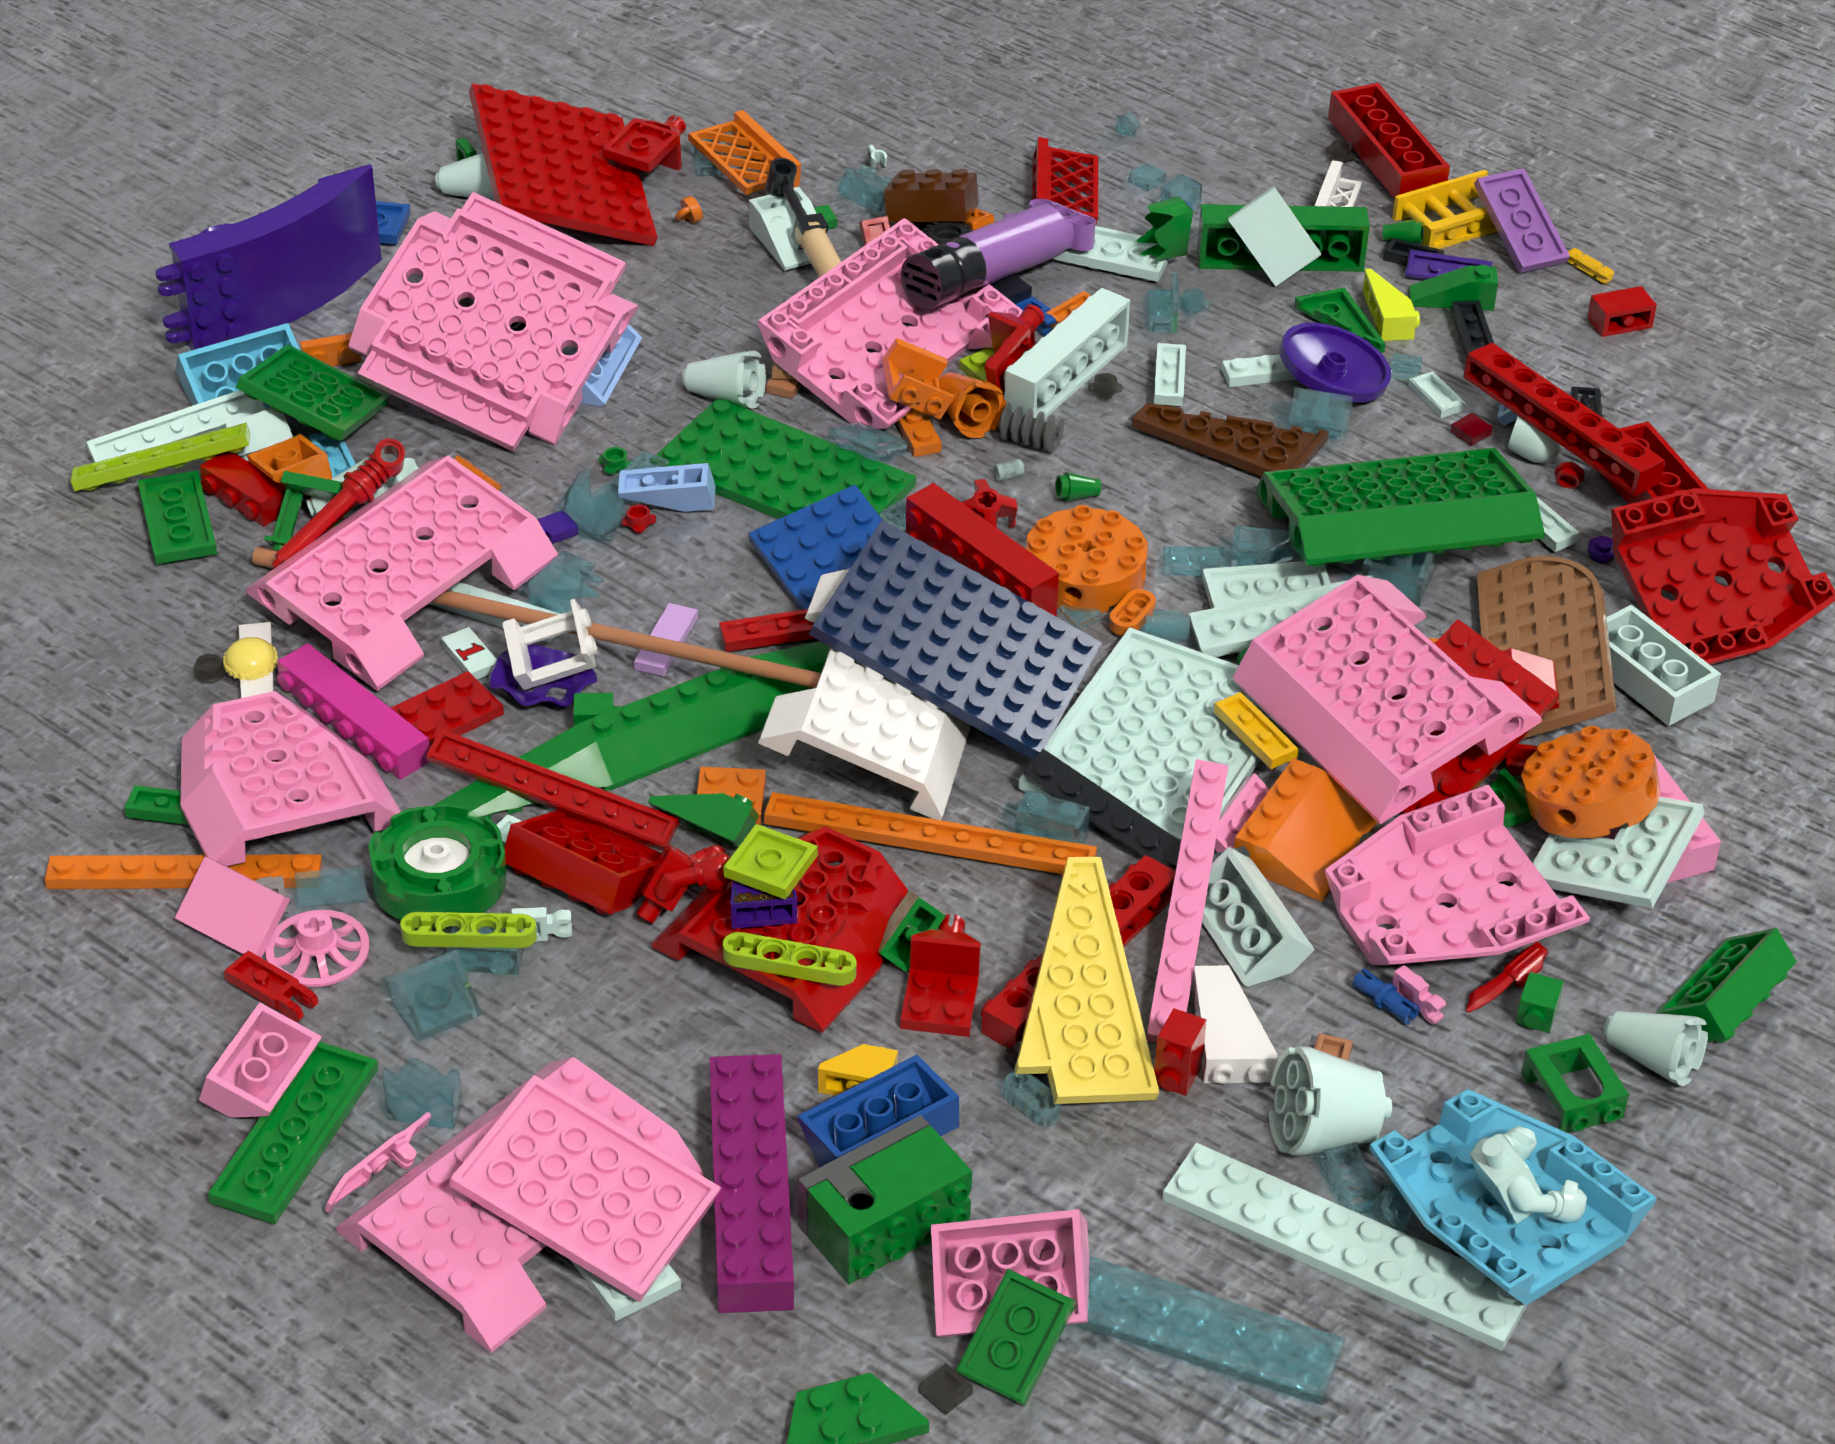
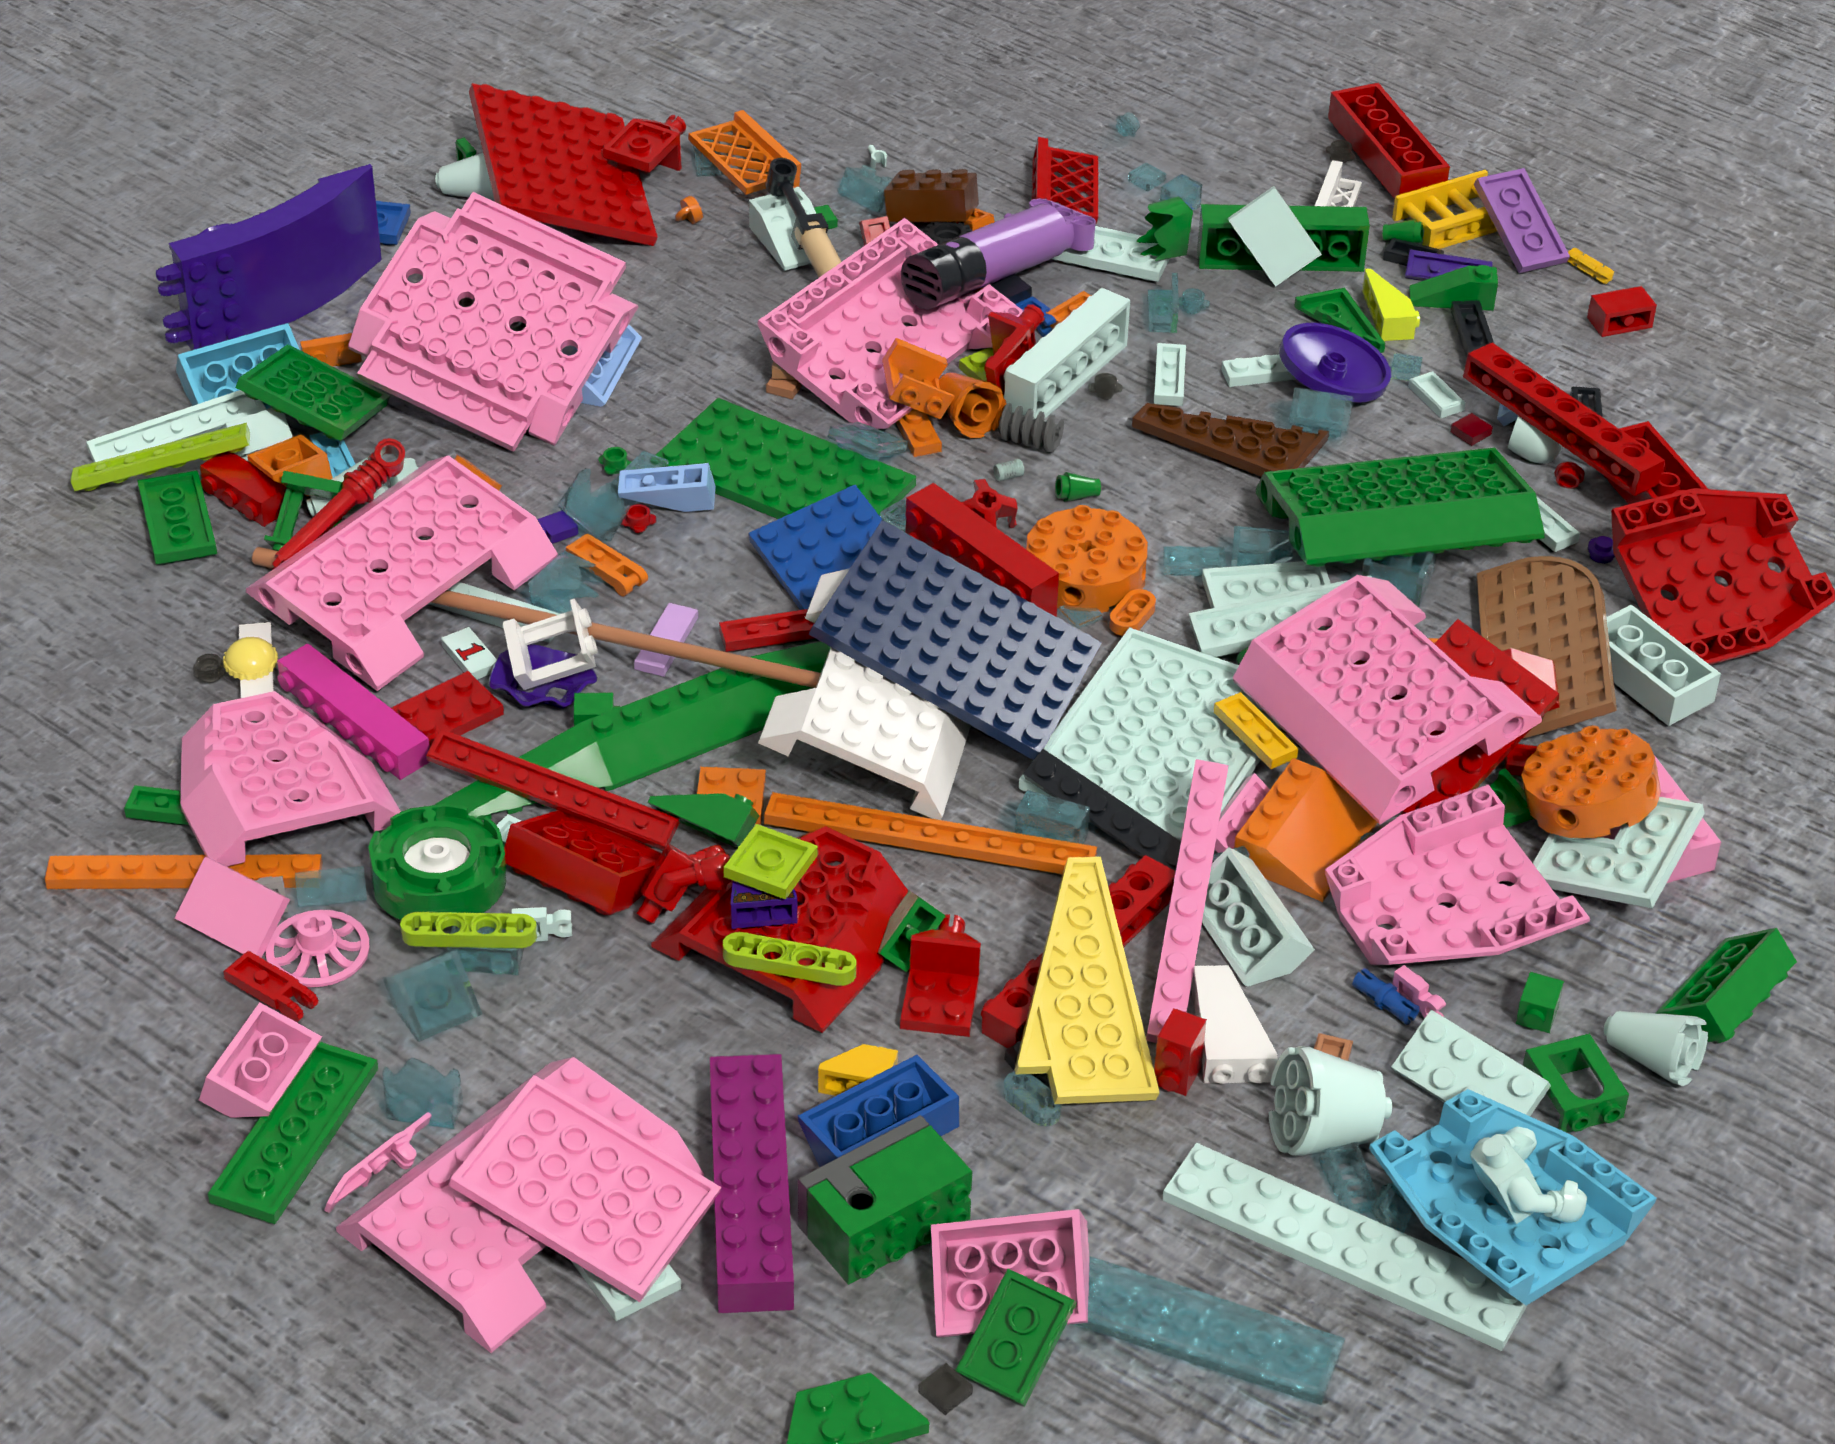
(609, 564): none -> orange plate
(729, 378): light aqua cone -> none
(1168, 625): clear light blue brick -> none
(1451, 1060): none -> light aqua plate
(1516, 971): red piece -> none

